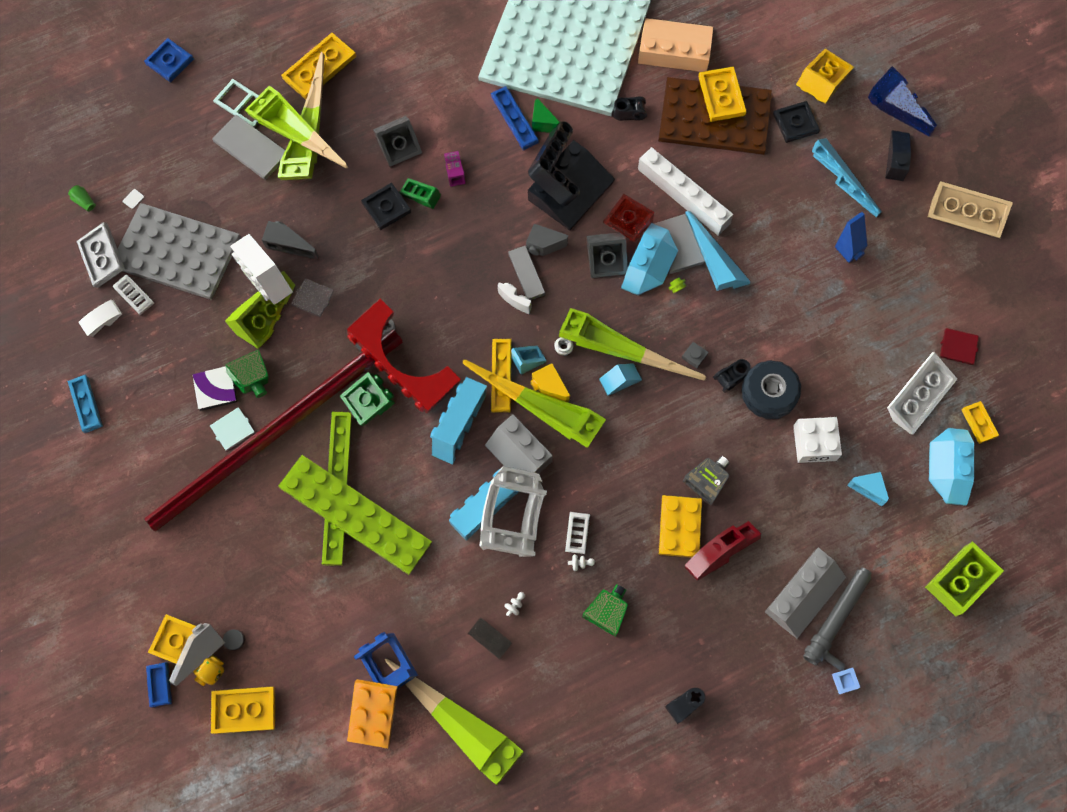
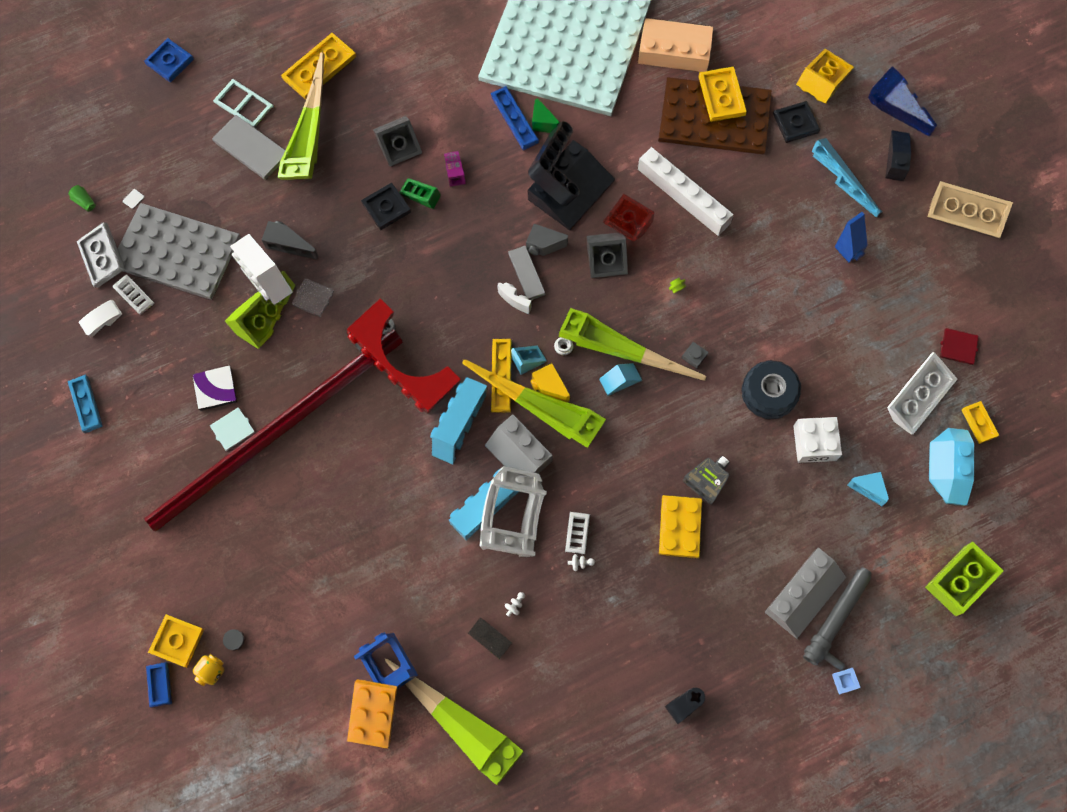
(198, 647): light grey slope -> none
(243, 710): yellow plate -> none
(249, 373): green torso -> none
(278, 115): lime plate -> none
(337, 466): lime plate -> none
(355, 514): lime plate -> none
(367, 398): plate -> none
(607, 610): green torso -> none
(630, 107): black piece -> none
(650, 261): medium azure wedge -> none
(688, 252): light grey tile -> none
(720, 265): medium azure wedge -> none
(721, 548): dark red slope -> none
(730, 377): black piece -> none

